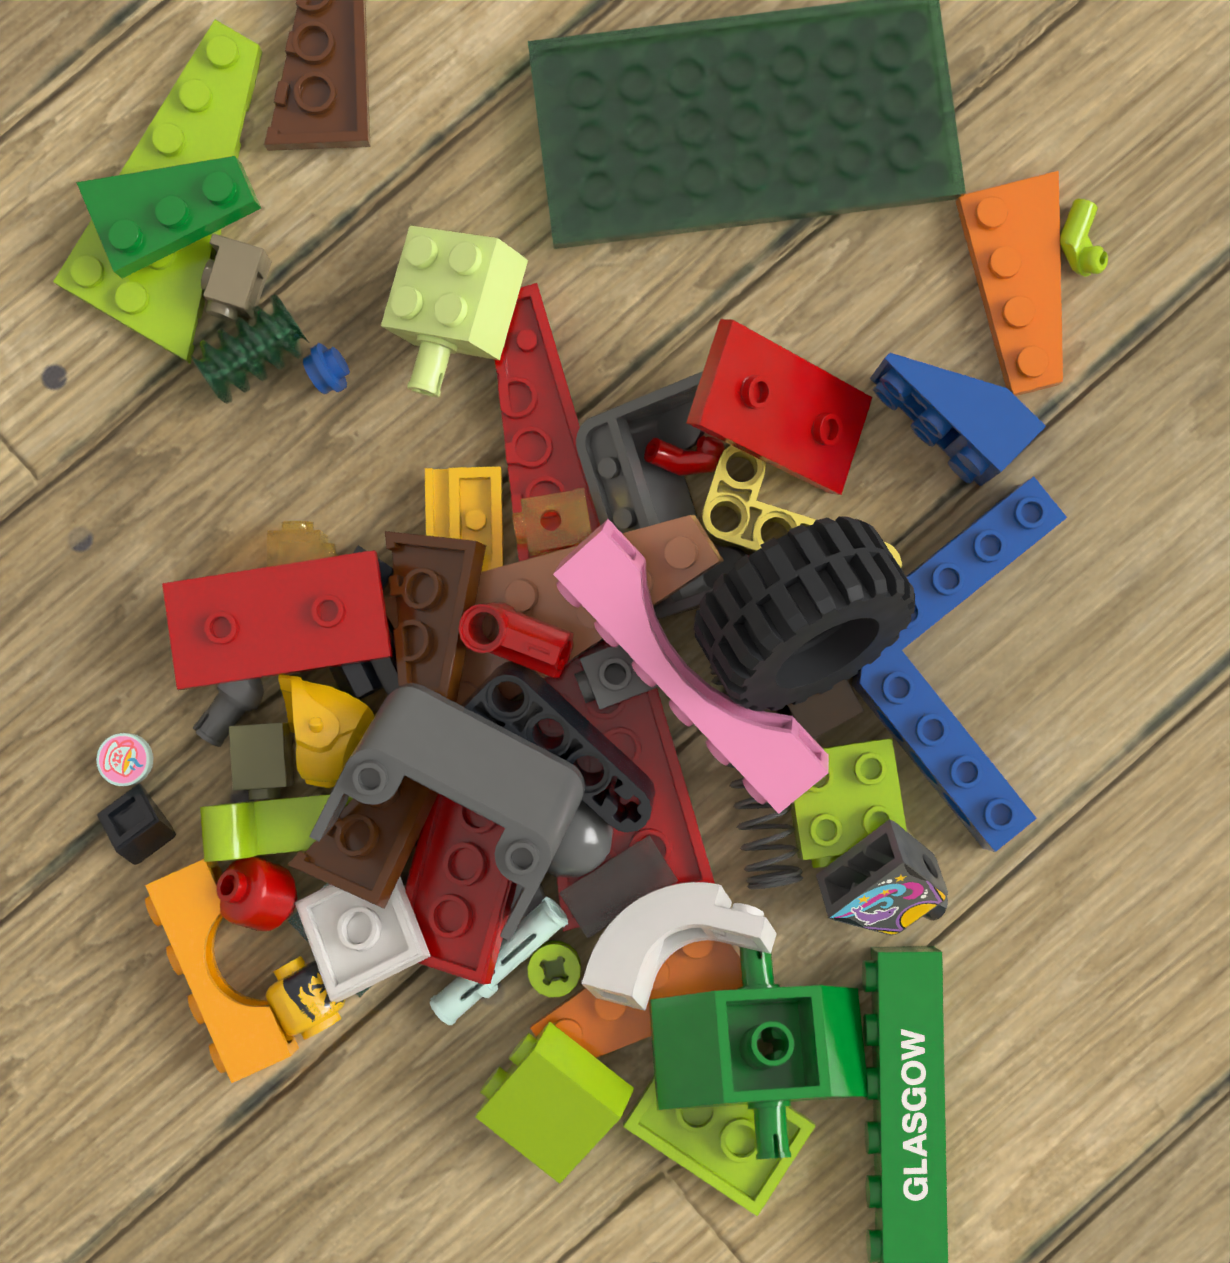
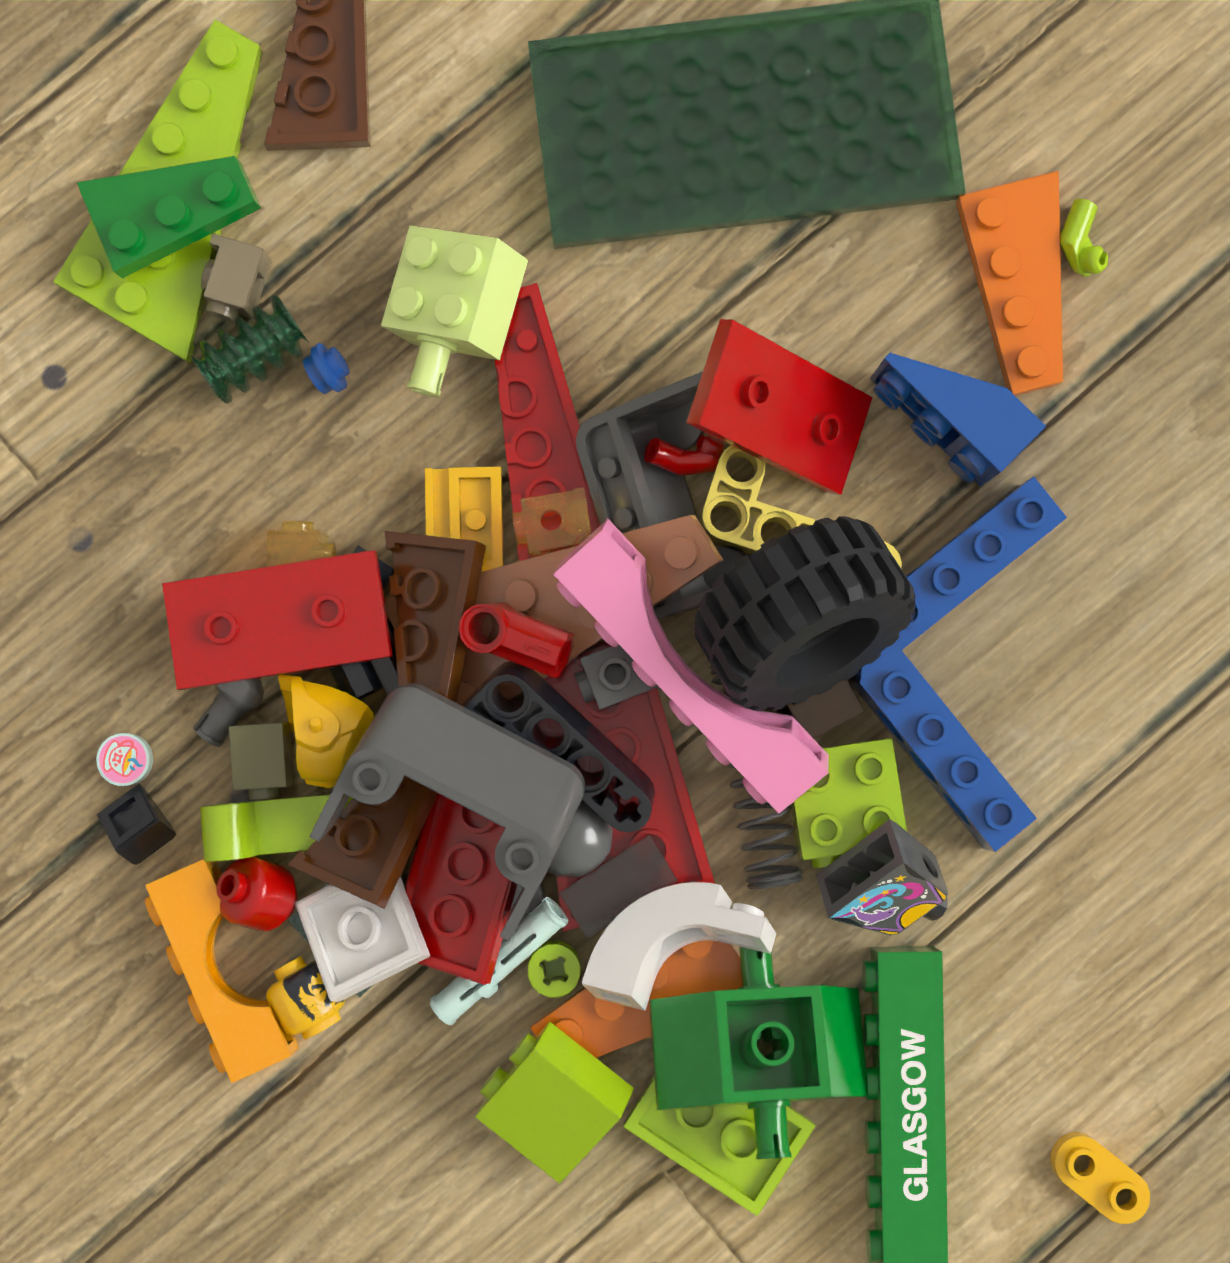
(1101, 1179): none -> yellow plate

